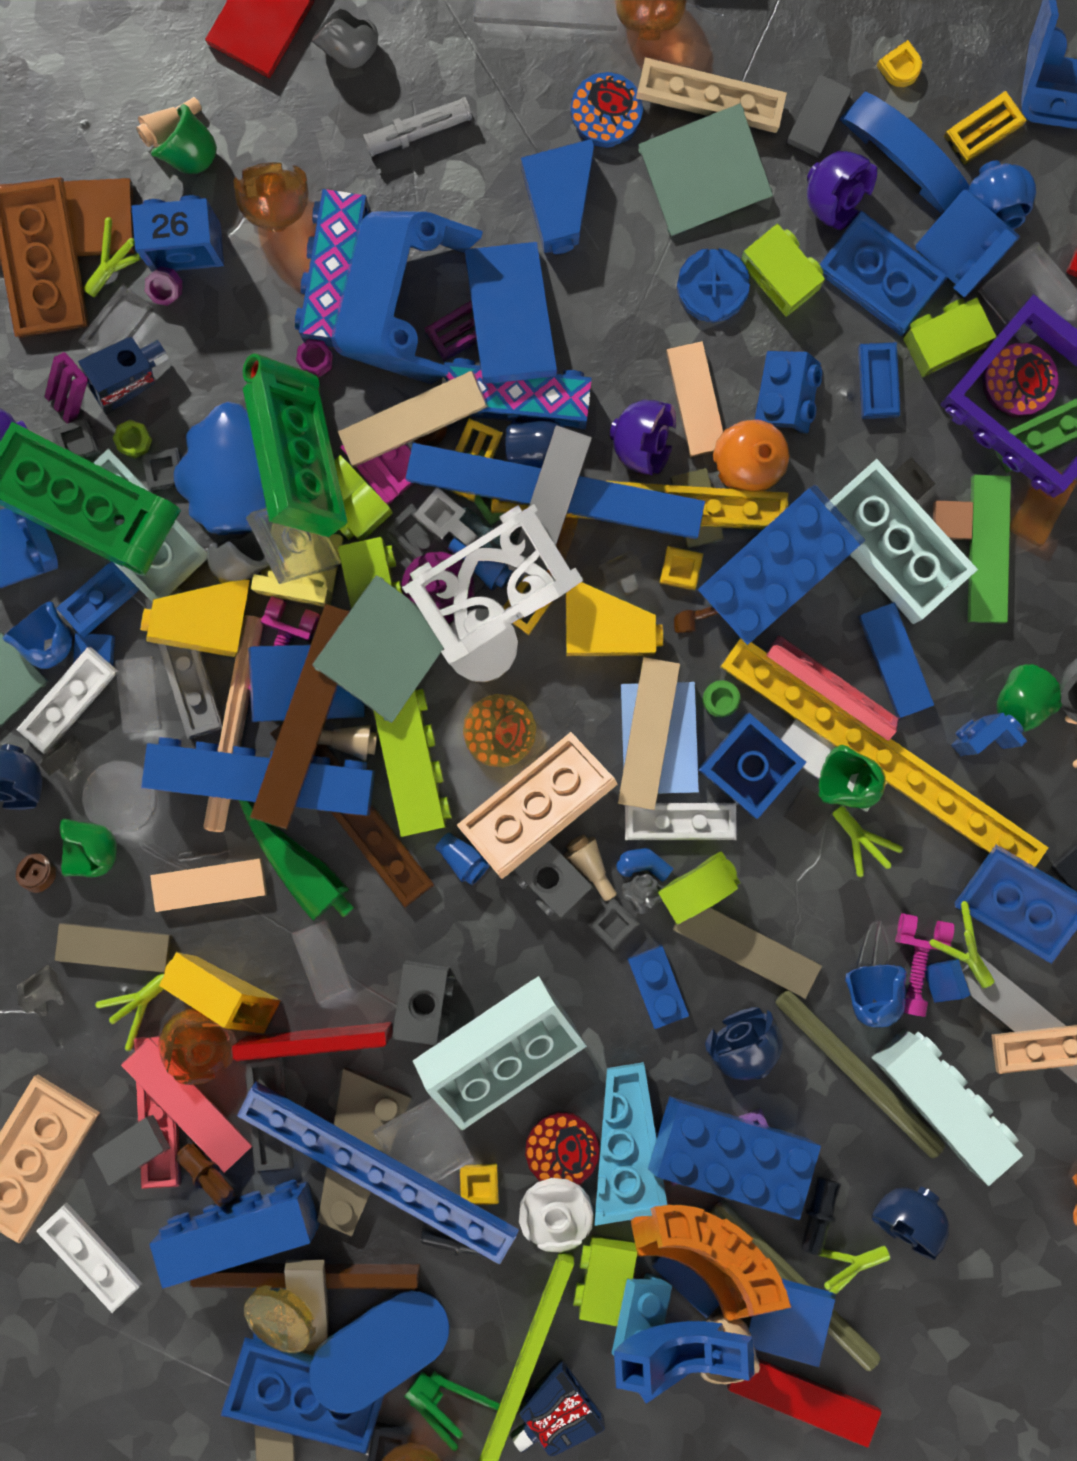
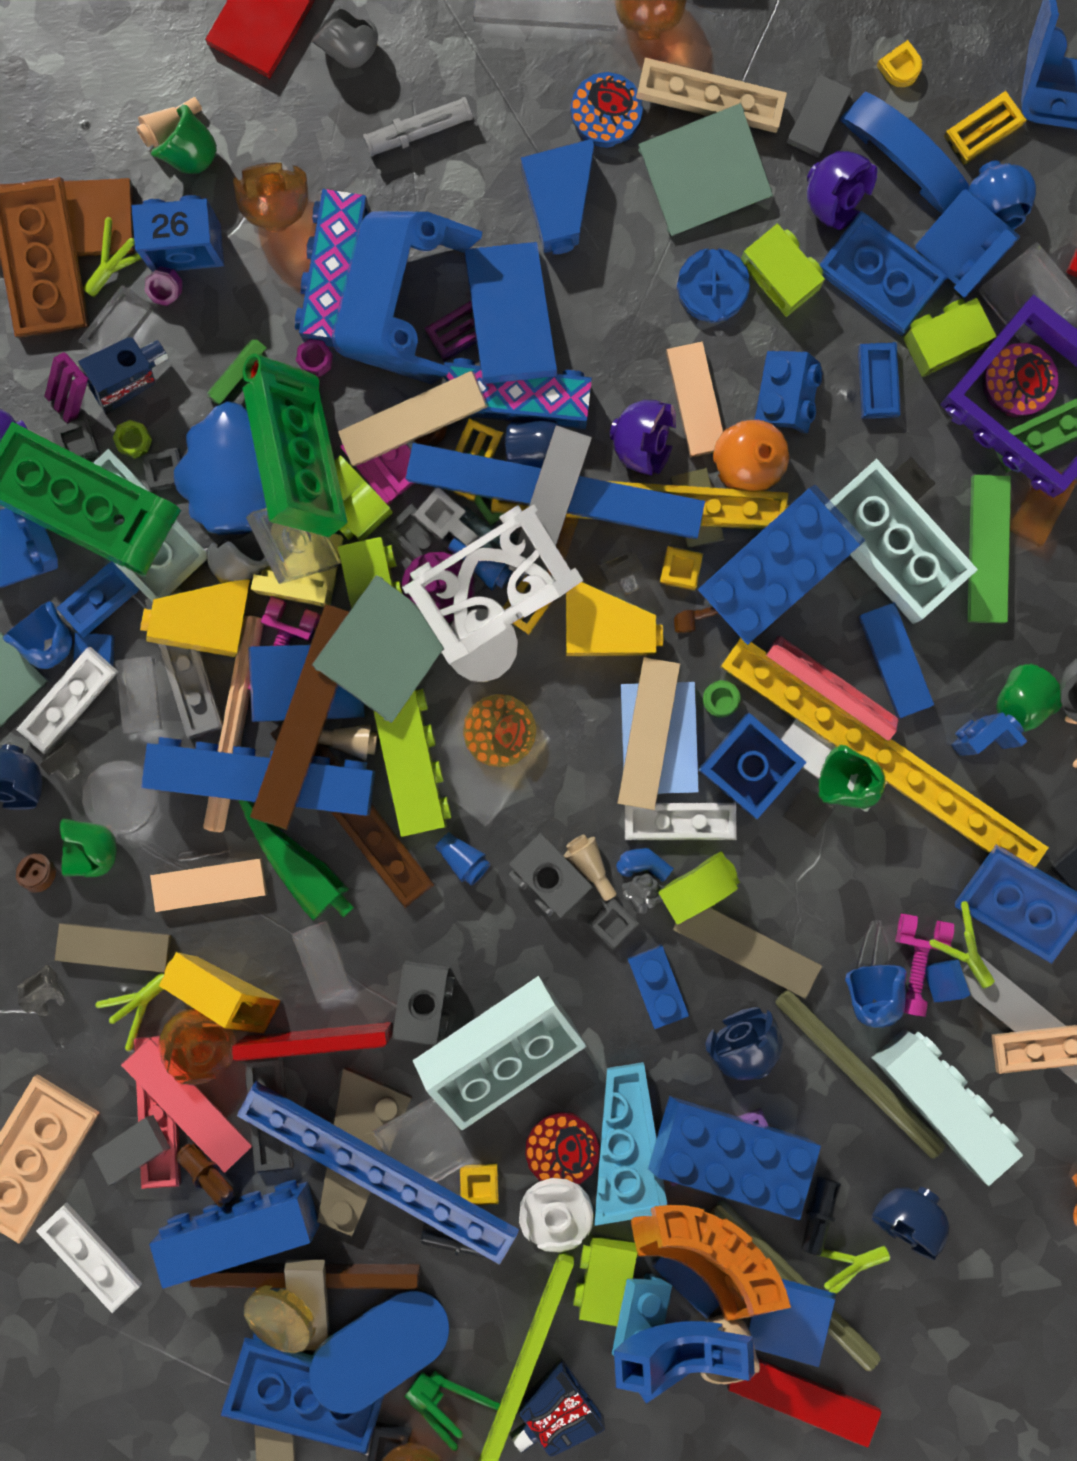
(233, 373): none -> bright green tile
(537, 805): light nougat tile -> none
(859, 835): lime plant -> none
(954, 518): nougat tile -> none

